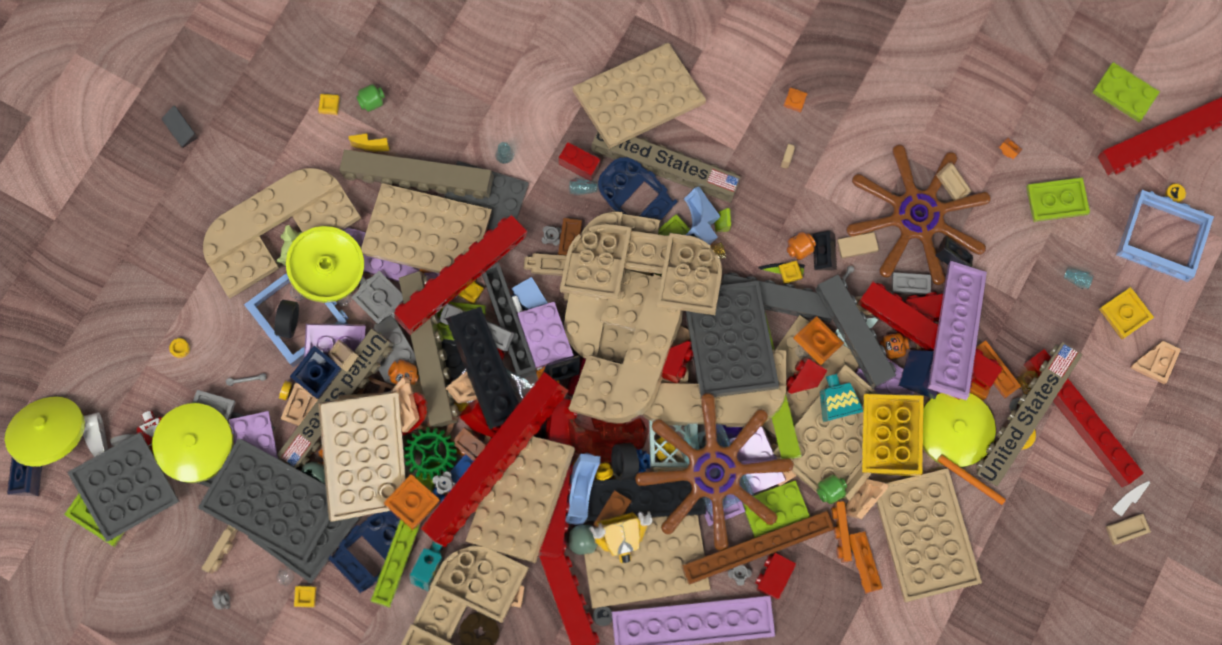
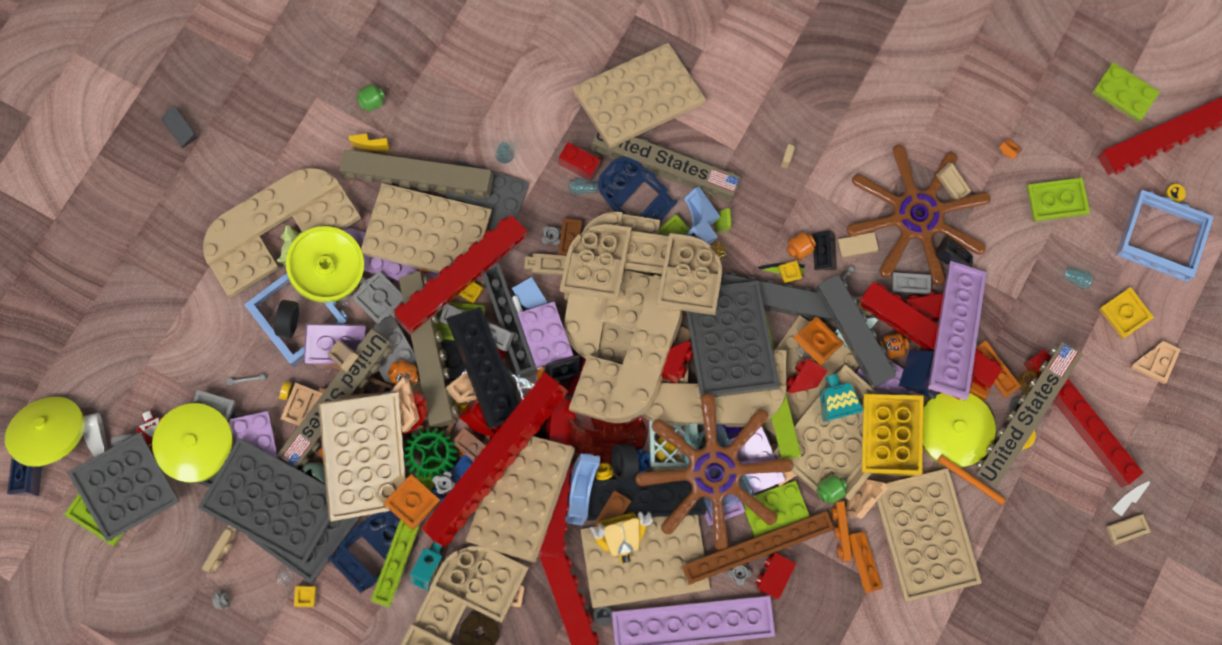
(179, 348): yellow tile -> none
(316, 372): dark blue slope -> none
(328, 104): yellow tile -> none
(581, 540): sand green hair -> none
(795, 99): orange plate -> none

